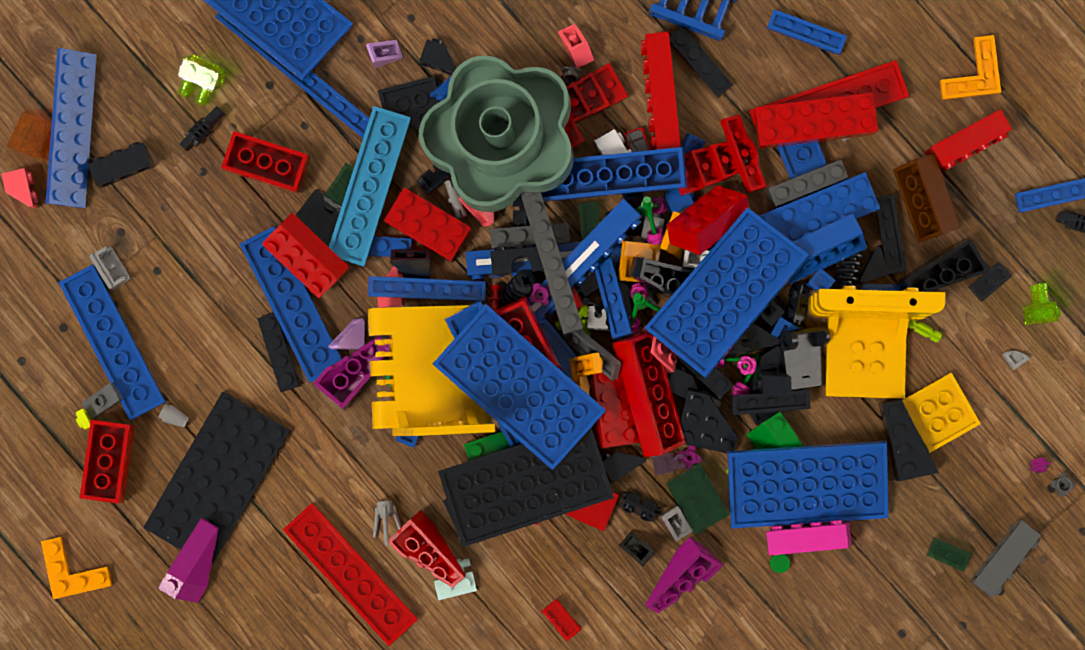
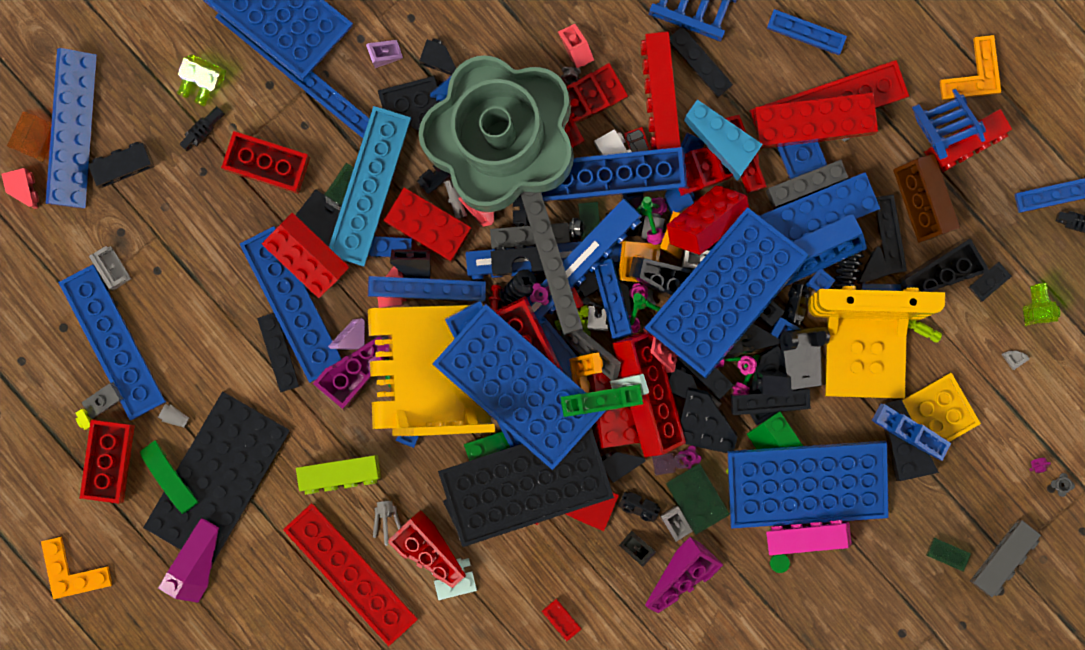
(167, 477): none -> green slope
(338, 473): none -> lime brick
(576, 227): none -> dark grey plate
(601, 400): none -> green slope
(630, 381): none -> light aqua plate
(723, 138): none -> dark azure wedge
(911, 432): none -> blue slope
(935, 135): none -> blue fence

